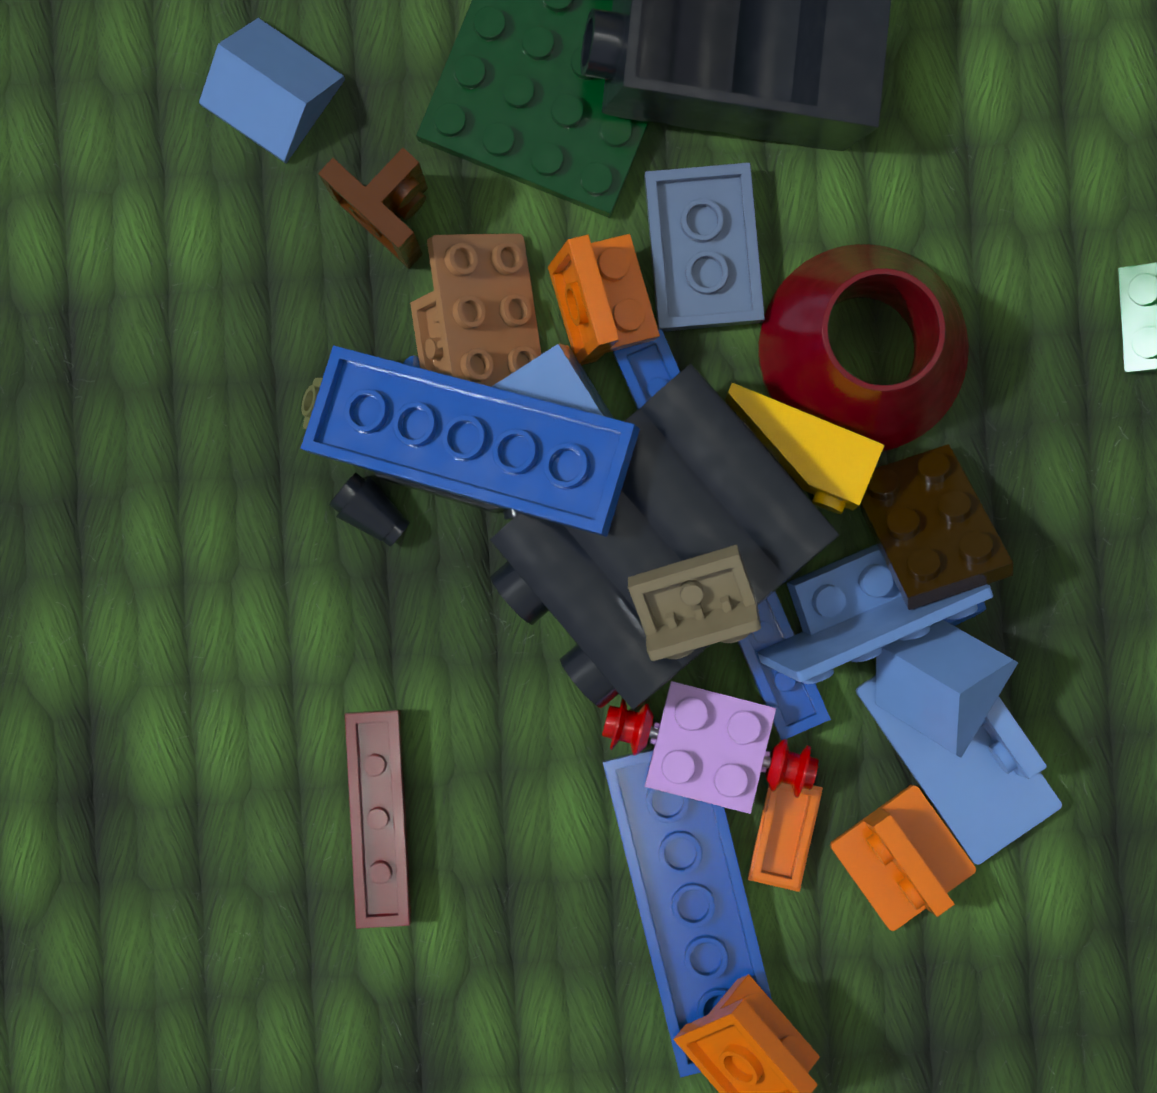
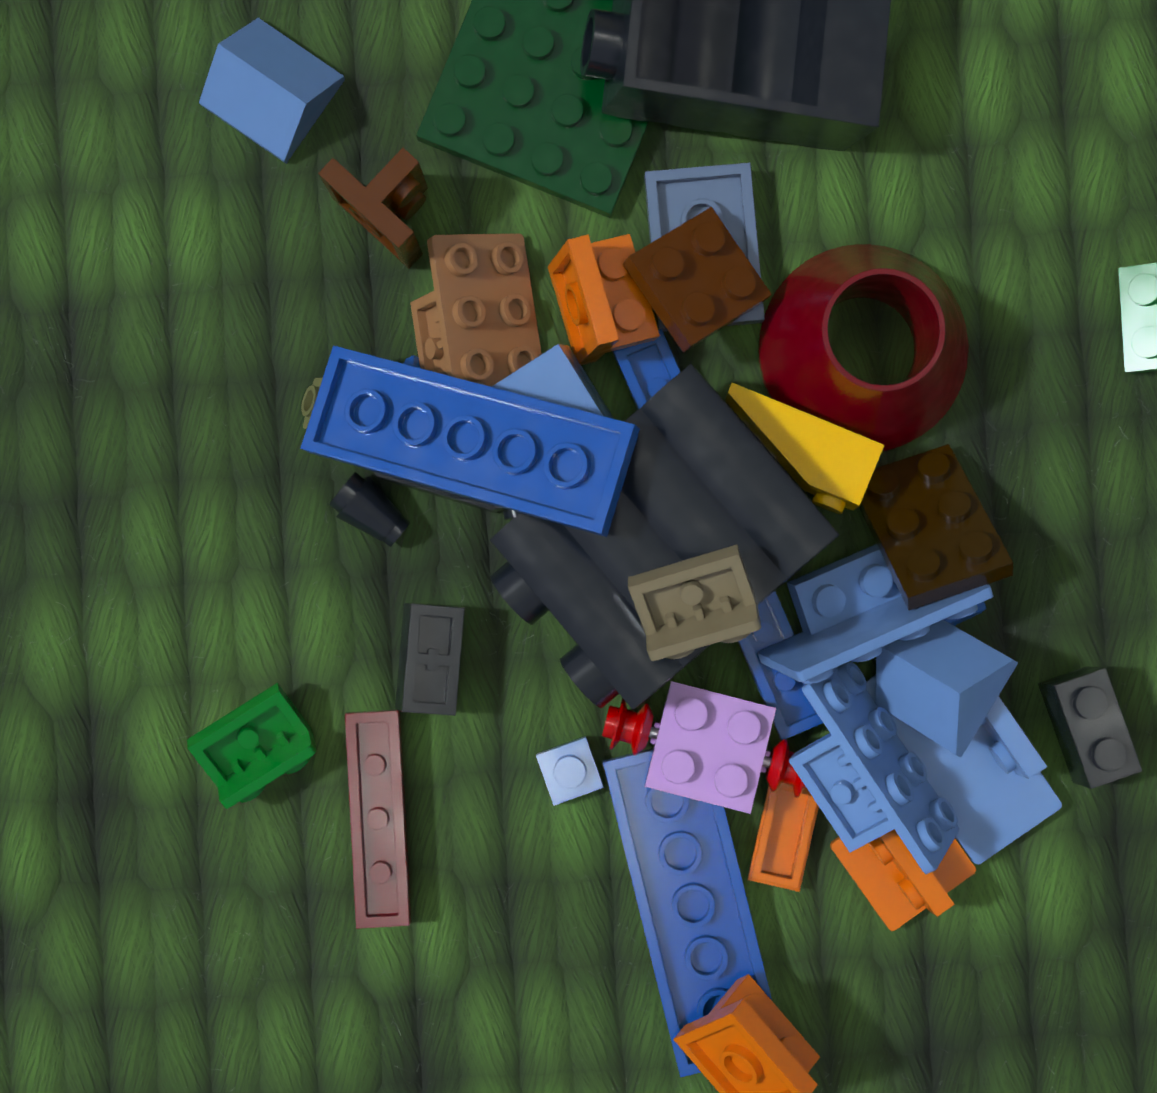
(253, 746): none -> green bracket
(429, 659): none -> black hinge
(569, 770): none -> plate
(697, 279): none -> reddish brown plate
(867, 775): none -> medium blue bracket
(1090, 727): none -> black brick

